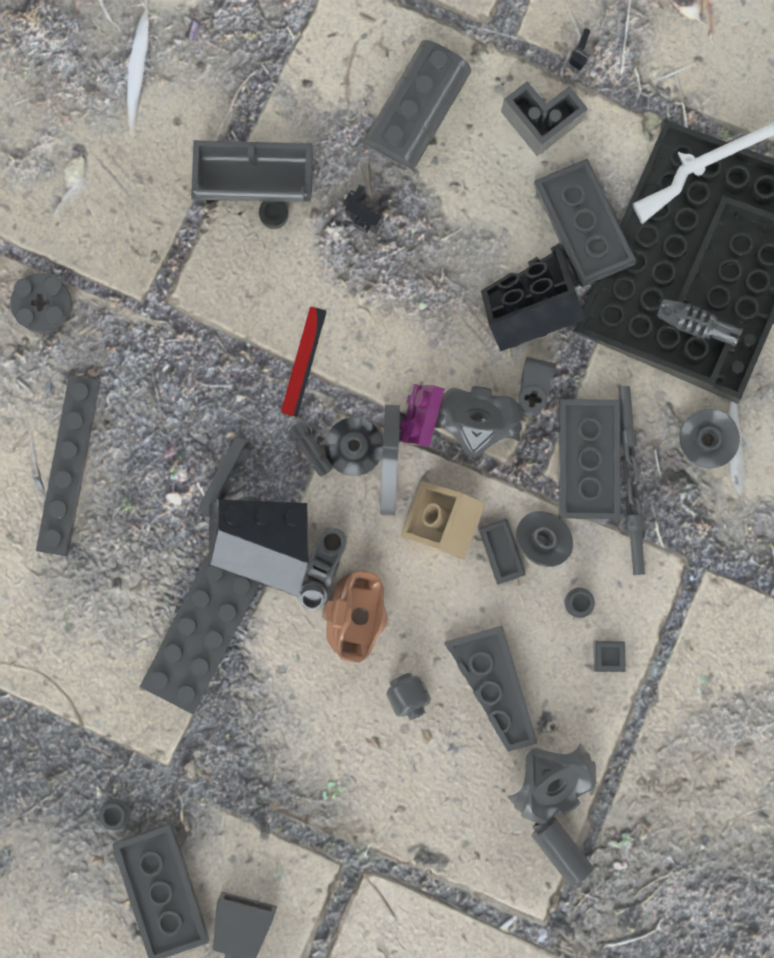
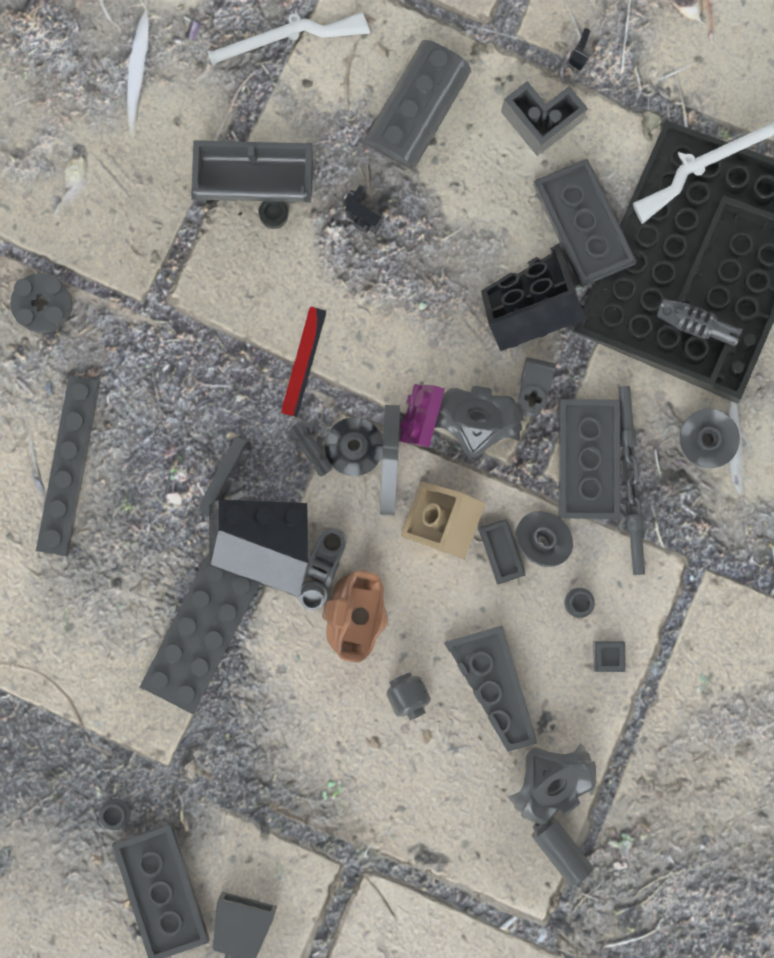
(348, 26): none -> white piece

